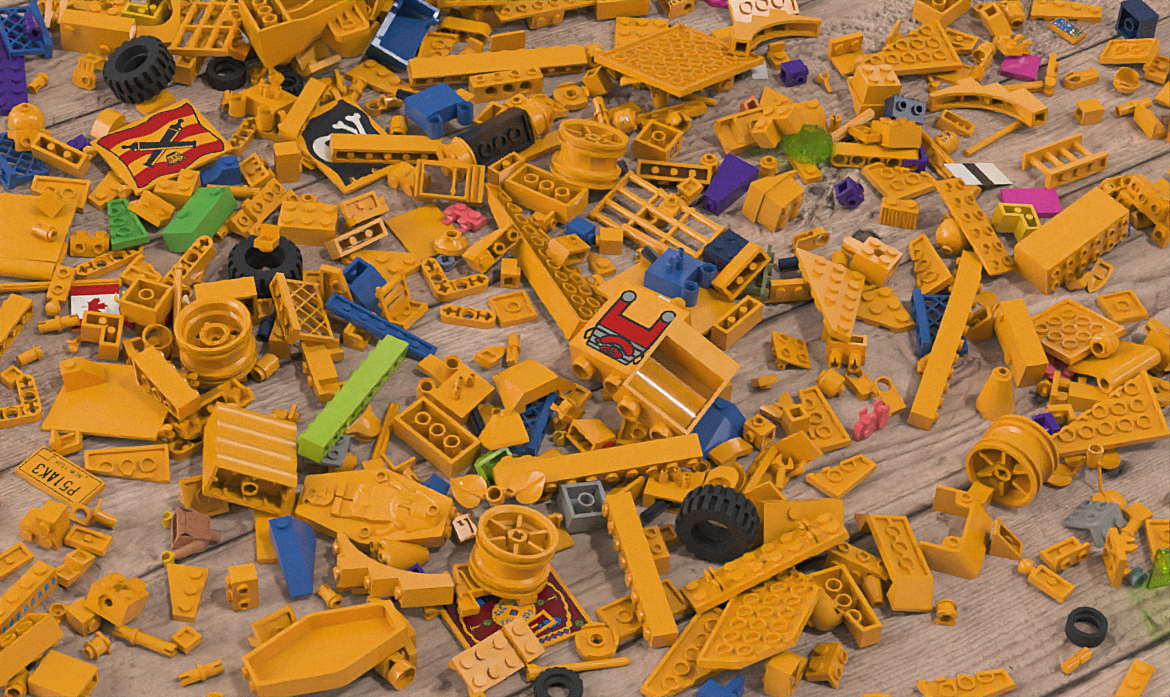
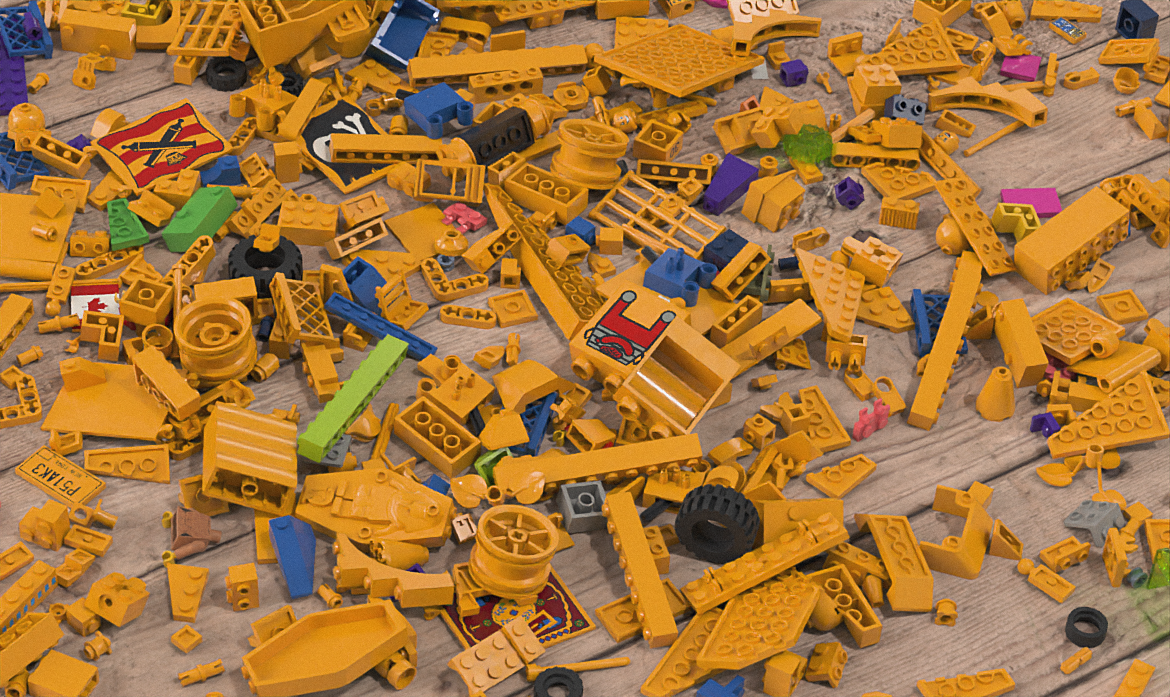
(136, 636): light orange pin -> none
(139, 69): black tyre -> none
(156, 103): light orange tile -> none
(225, 102): light orange pin -> none
(596, 631): light orange plate -> none
(718, 425): blue wedge -> none
(771, 335): none -> light orange bracket
(831, 383): light orange head -> none
(922, 163): dark purple bracket -> none
(928, 266): light orange wing -> none
(978, 173): white sticker -> none
(1013, 460): light orange wheel -> none
(1068, 172): light orange fence -> none
(1089, 111): light orange brick -> none

